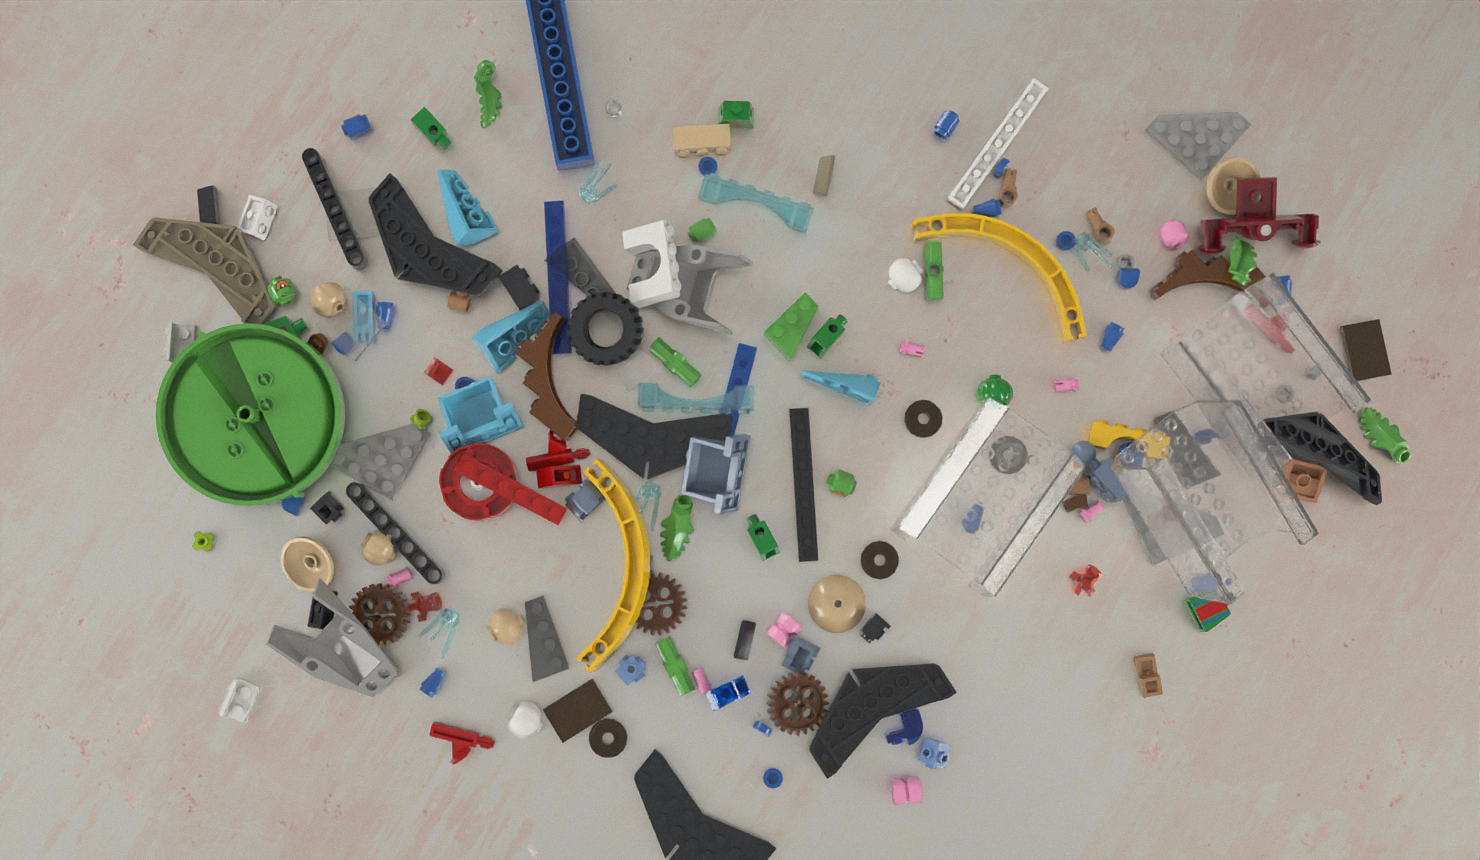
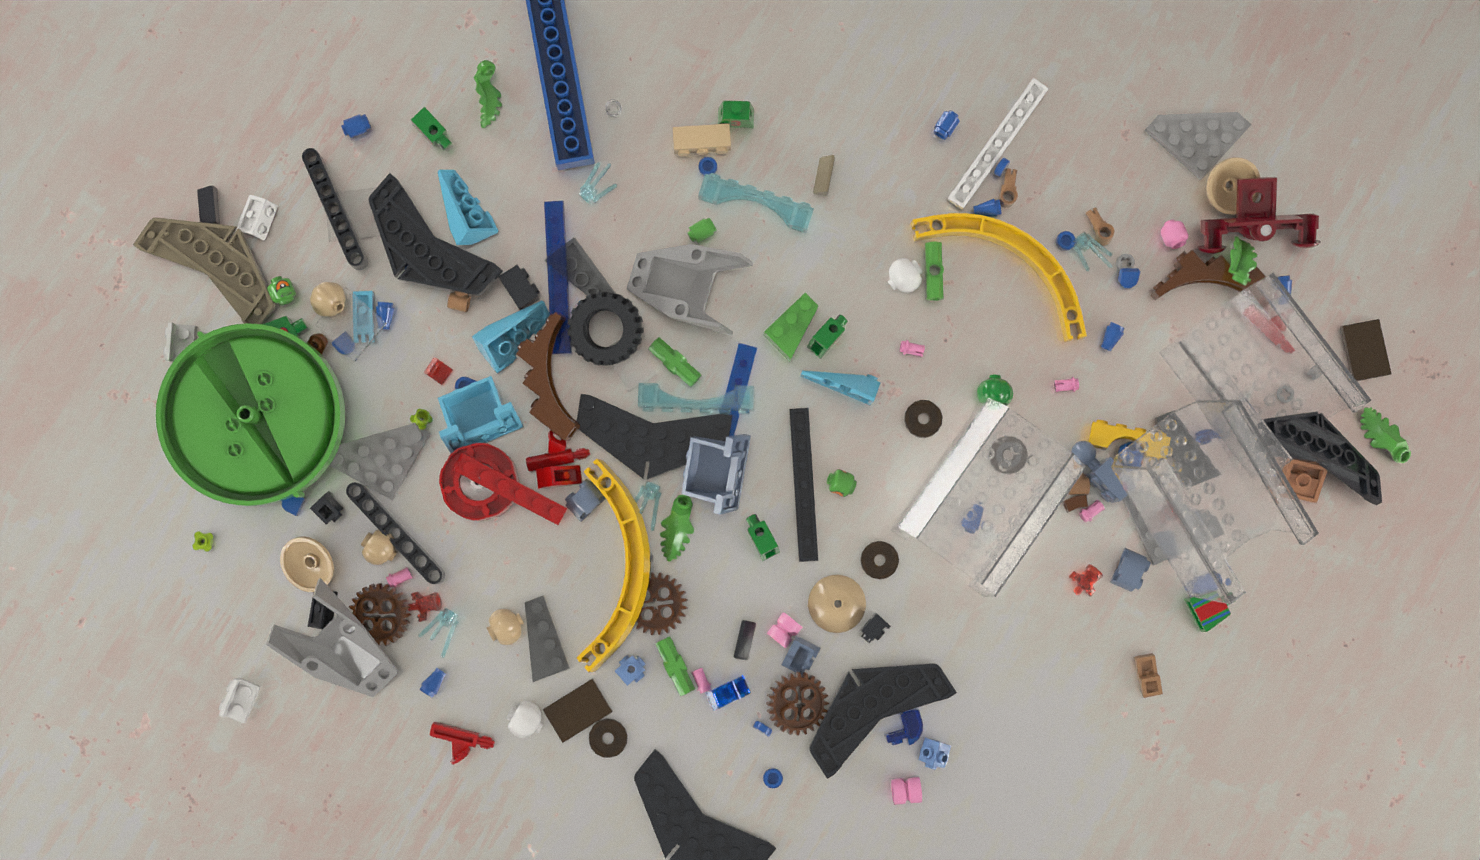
(665, 282): white arch -> none
(1130, 570): none -> sand blue cylinder

